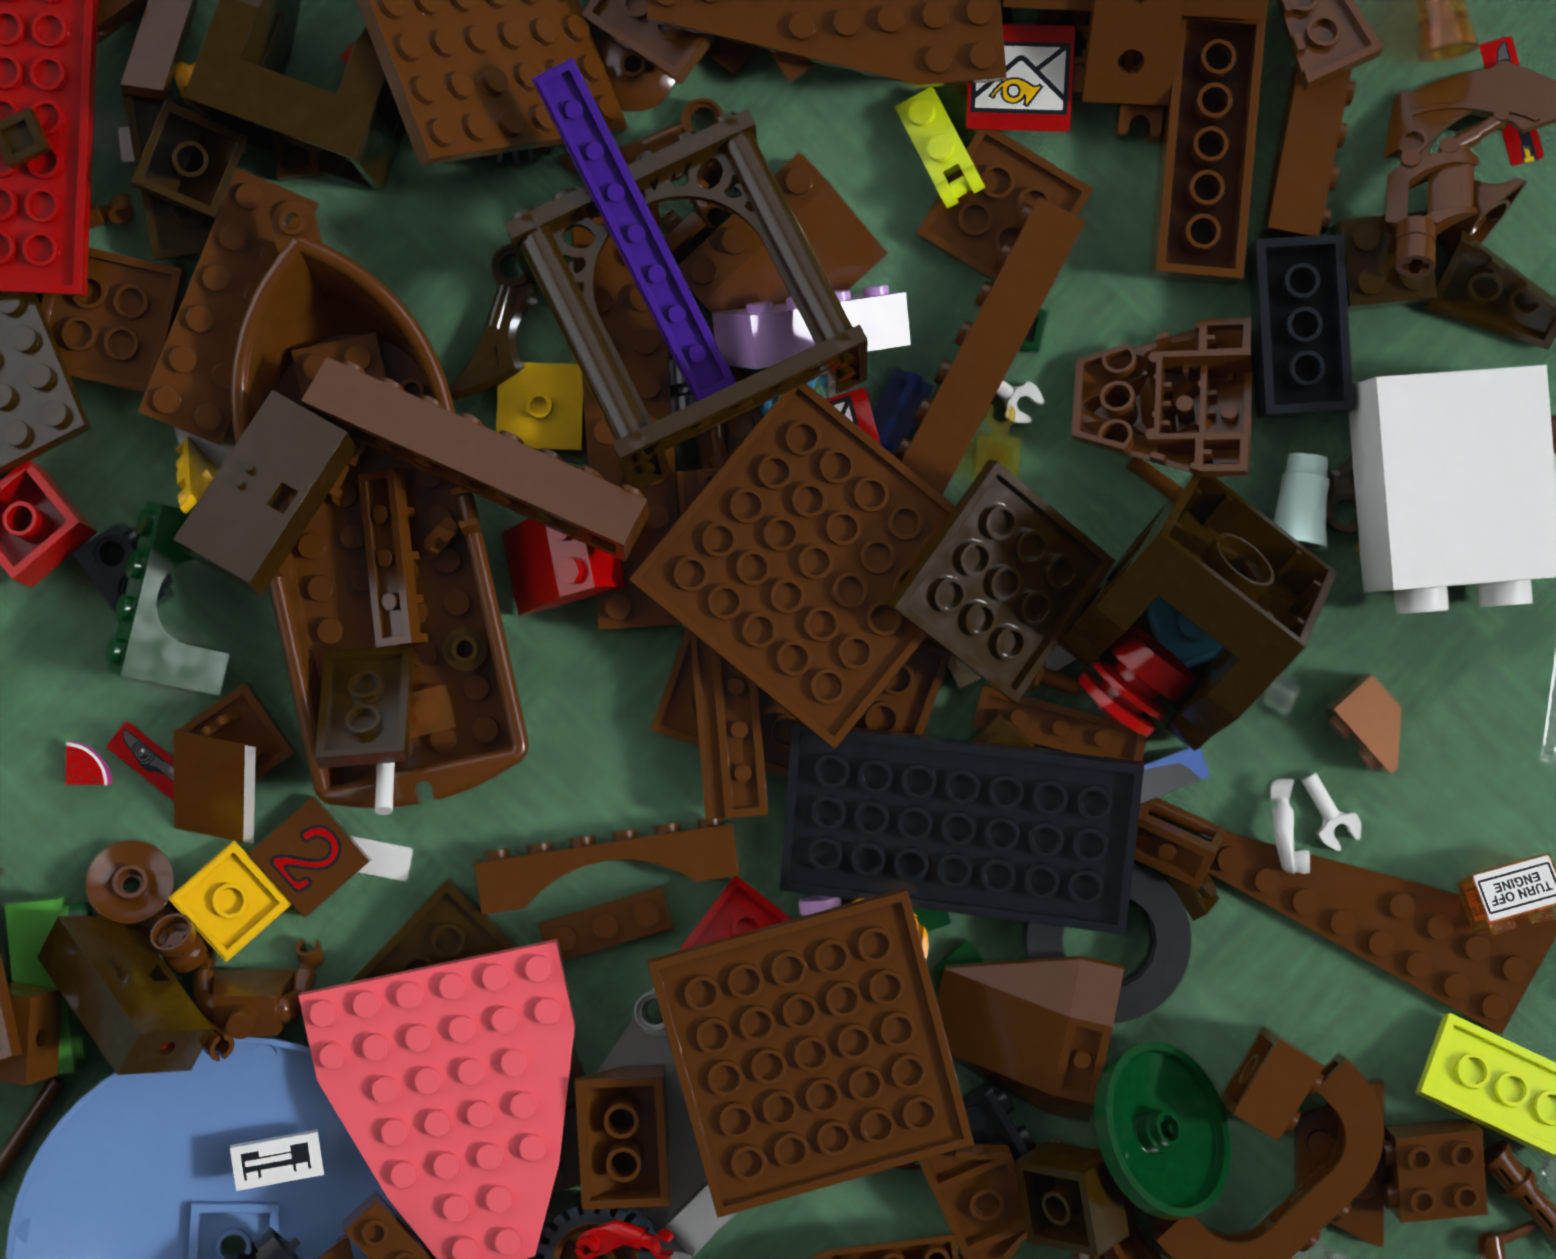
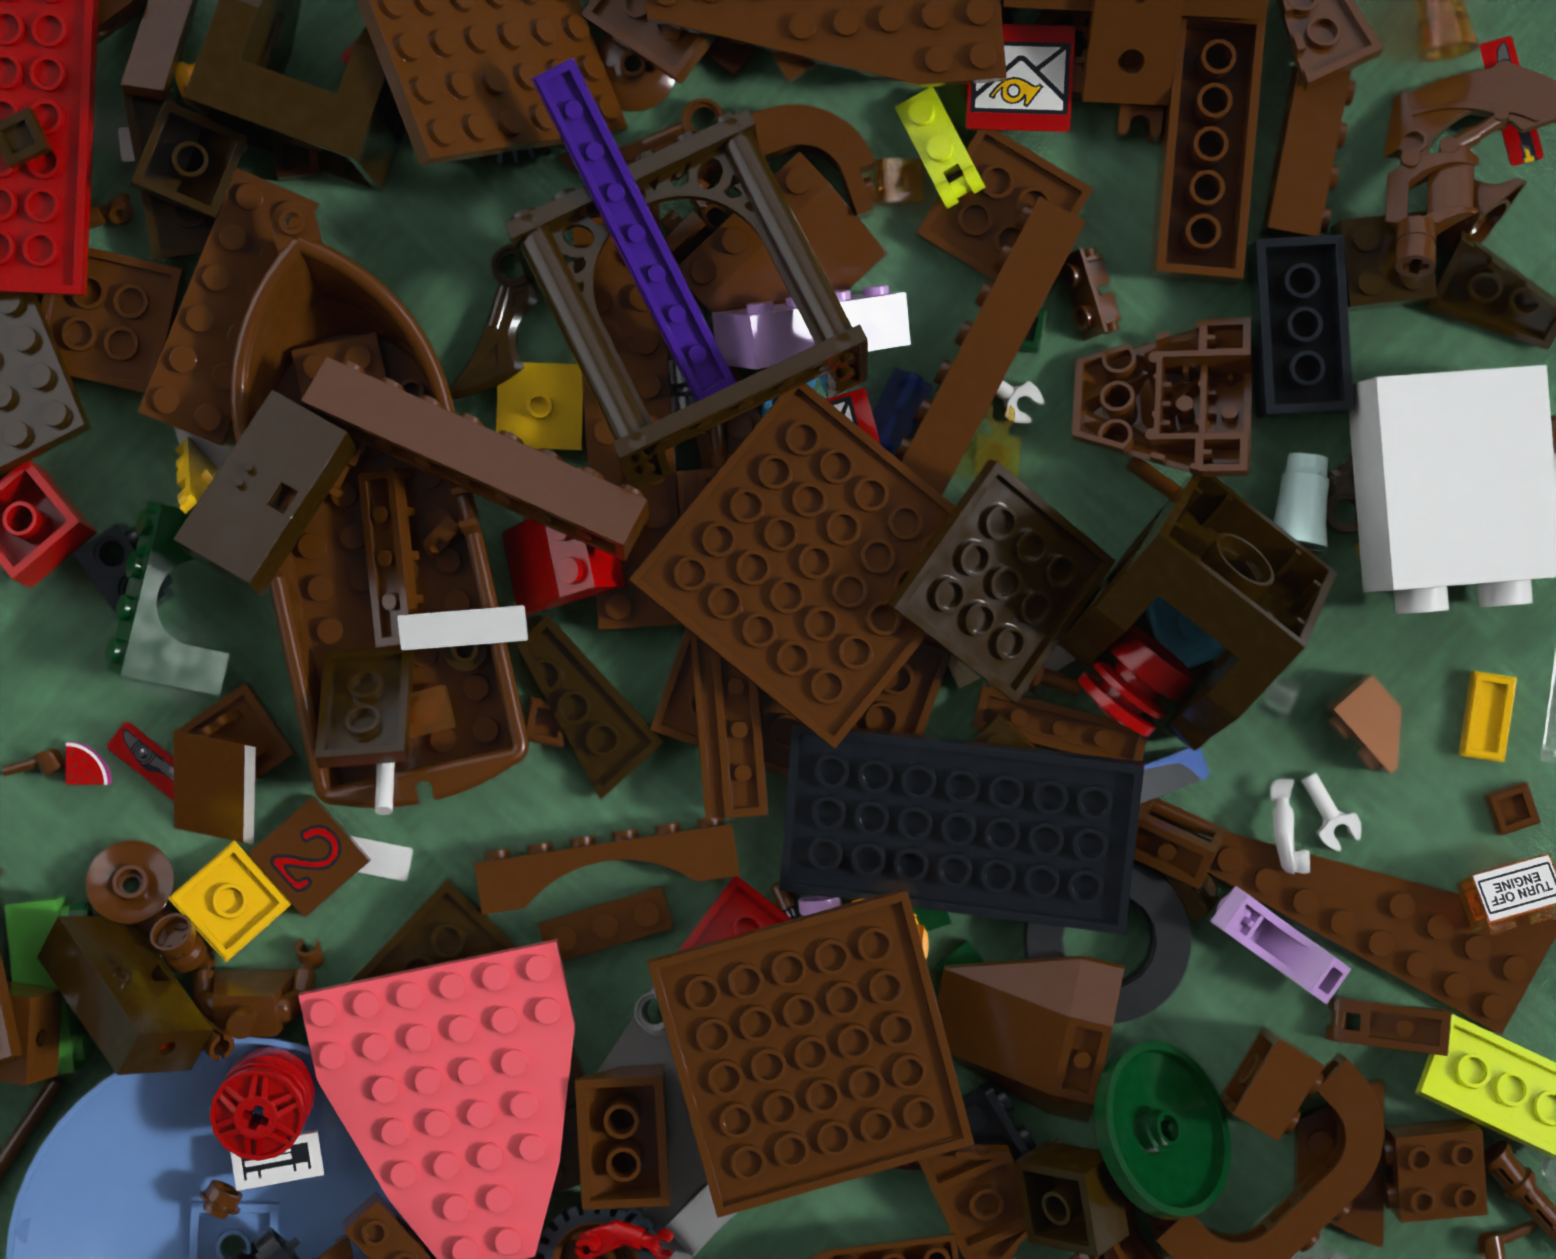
(48, 761): none -> reddish brown hand
(221, 1199): none -> reddish brown plate
(276, 1083): none -> red wheel
(462, 627): none -> white sticker
(543, 725): none -> reddish brown tile
(594, 715): none -> dark brown wing
(783, 899): none -> reddish brown piece
(819, 132): none -> reddish brown arch
(899, 180): none -> clear orange tile
(1092, 312): none -> reddish brown hinge
(1280, 944): none -> lavender arch
(1390, 1025): none -> reddish brown plate
(1487, 716): none -> yellow tile
(1511, 808): none -> reddish brown tile

